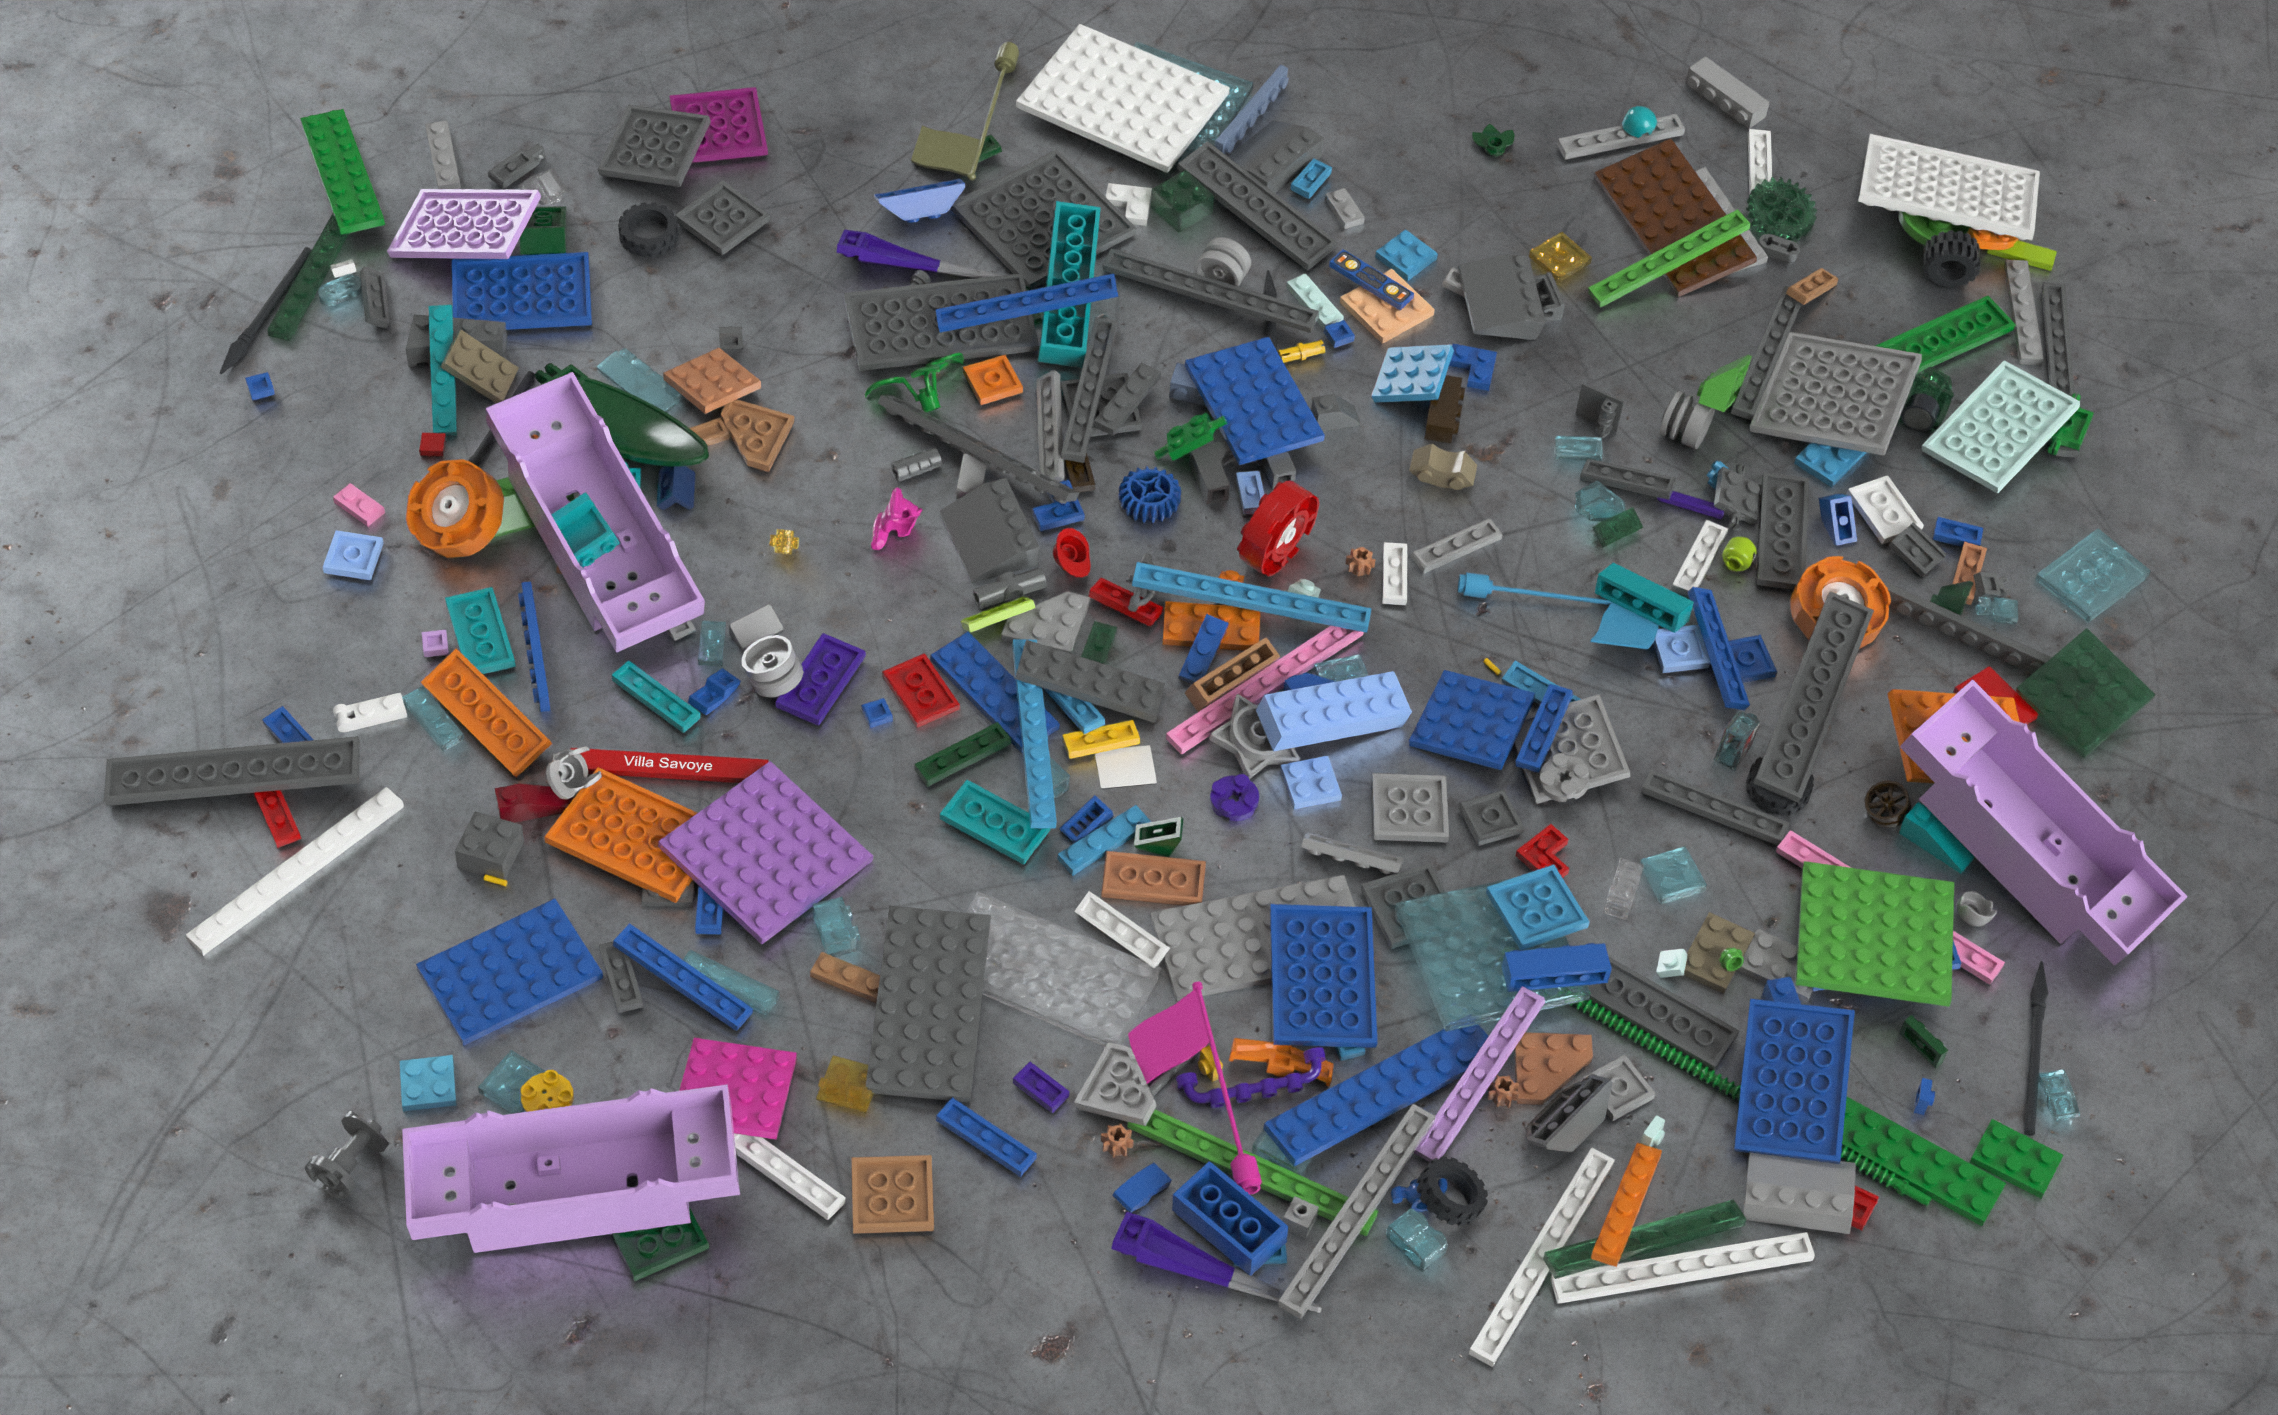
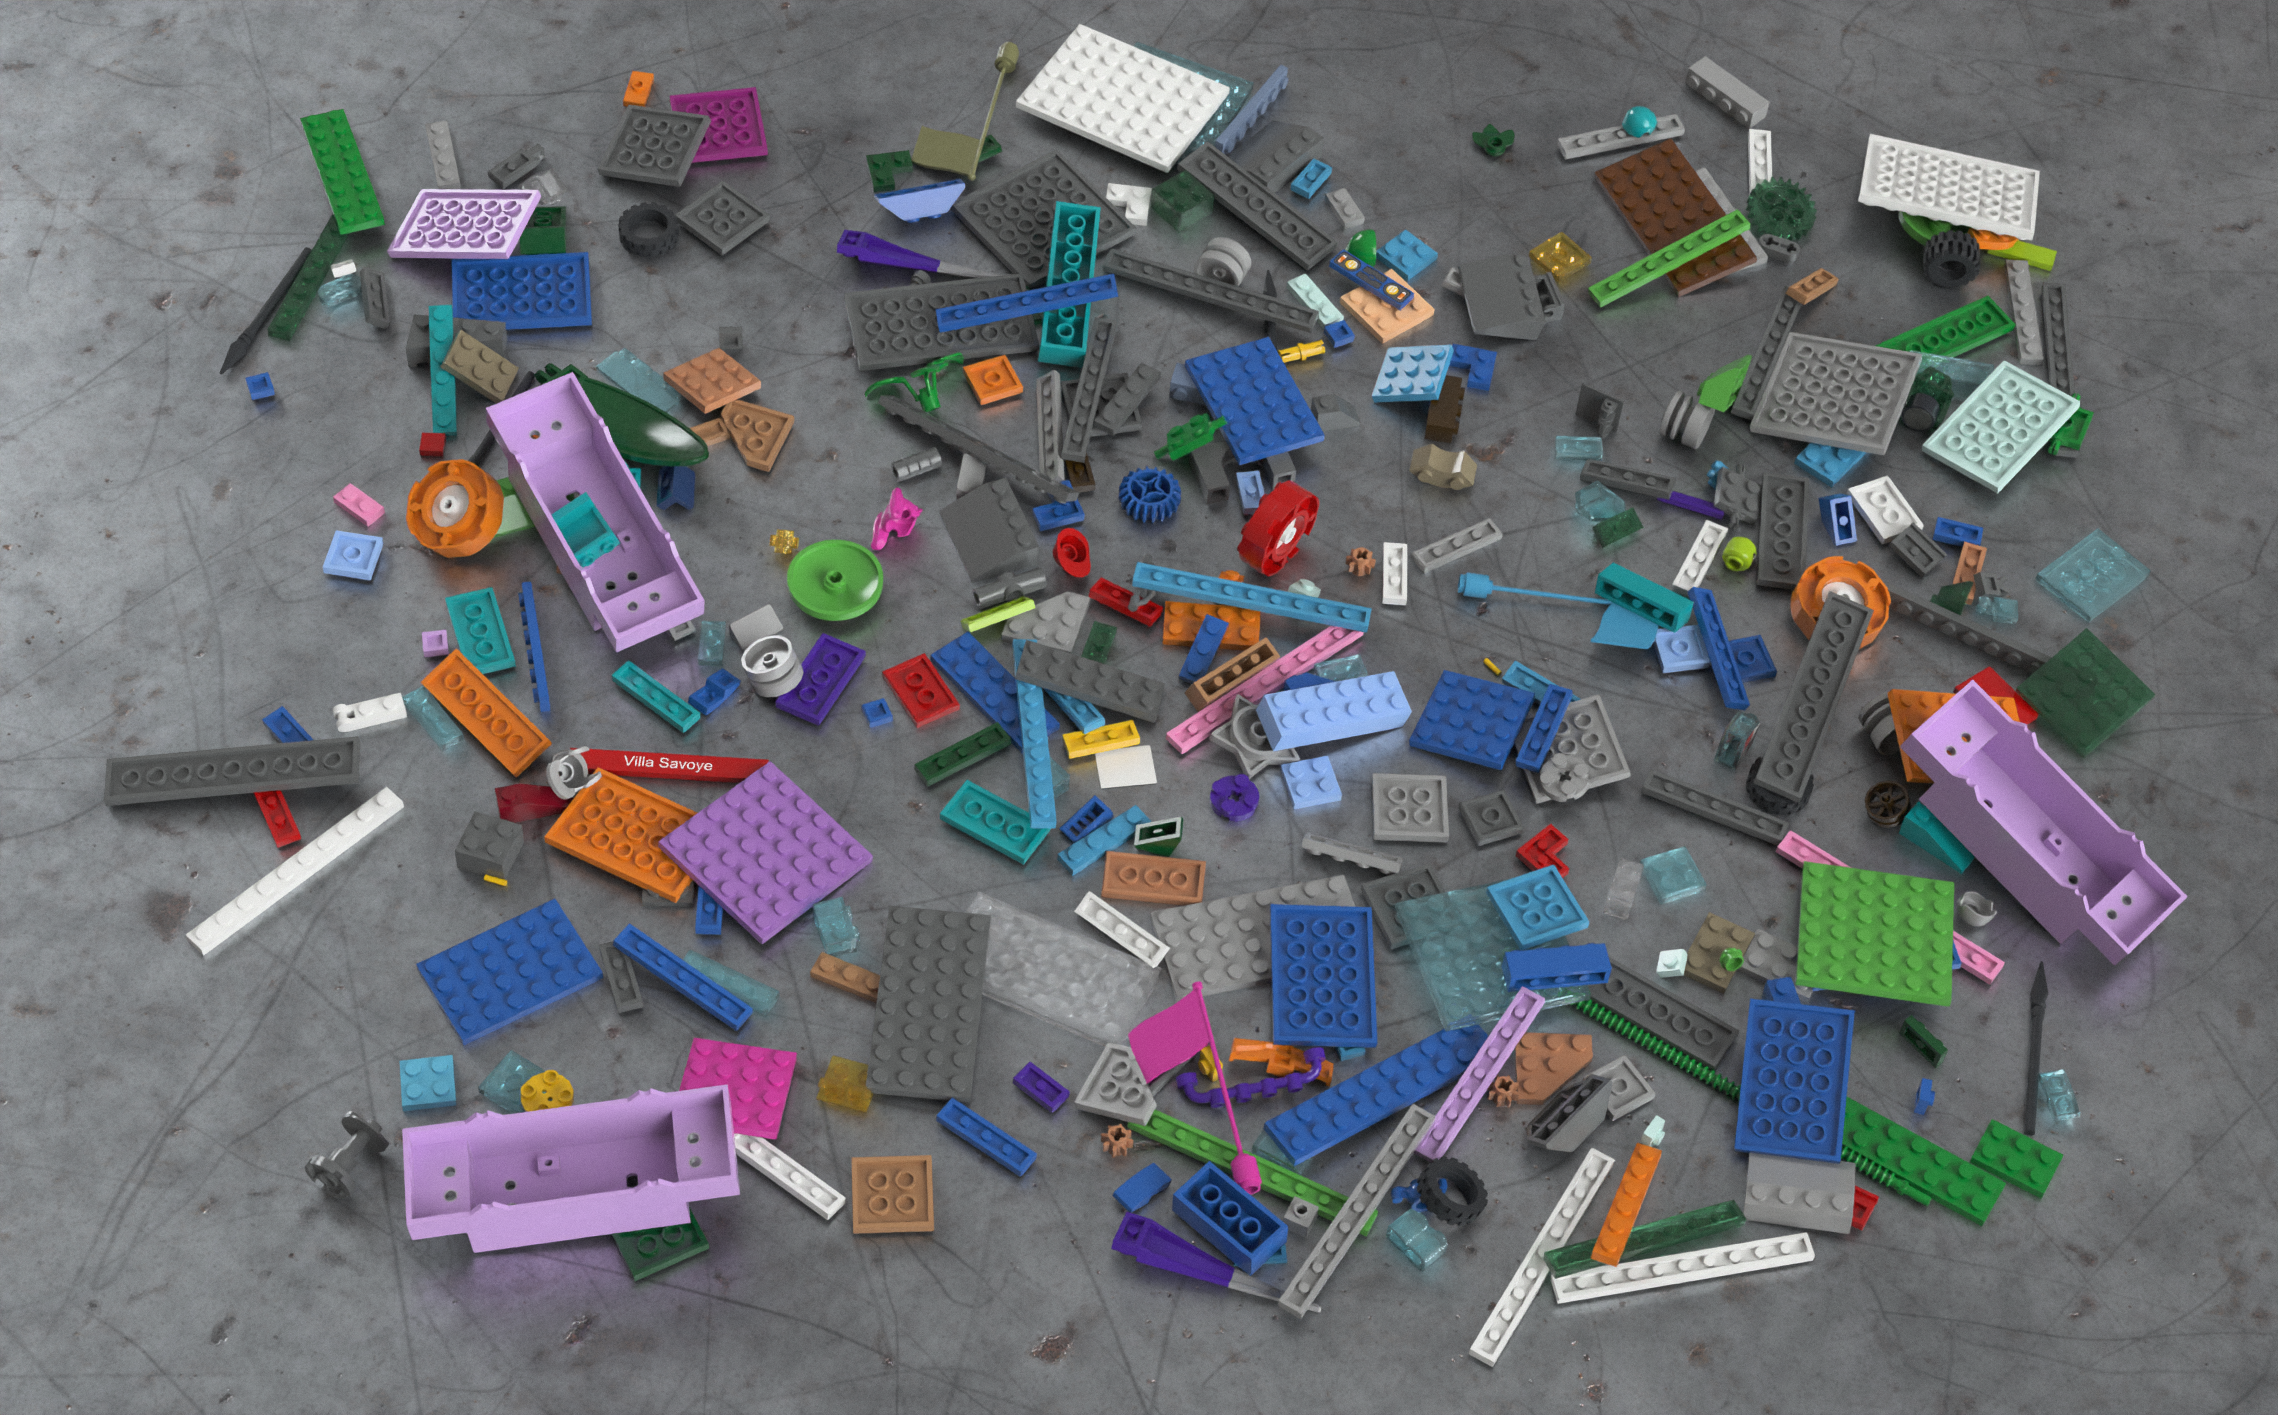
(638, 89): none -> orange plate
(835, 580): none -> bright green dish
(884, 165): none -> dark green plate
(1363, 246): none -> green helmet
(1879, 723): none -> light grey wheel
(1958, 369): none -> clear light blue plate

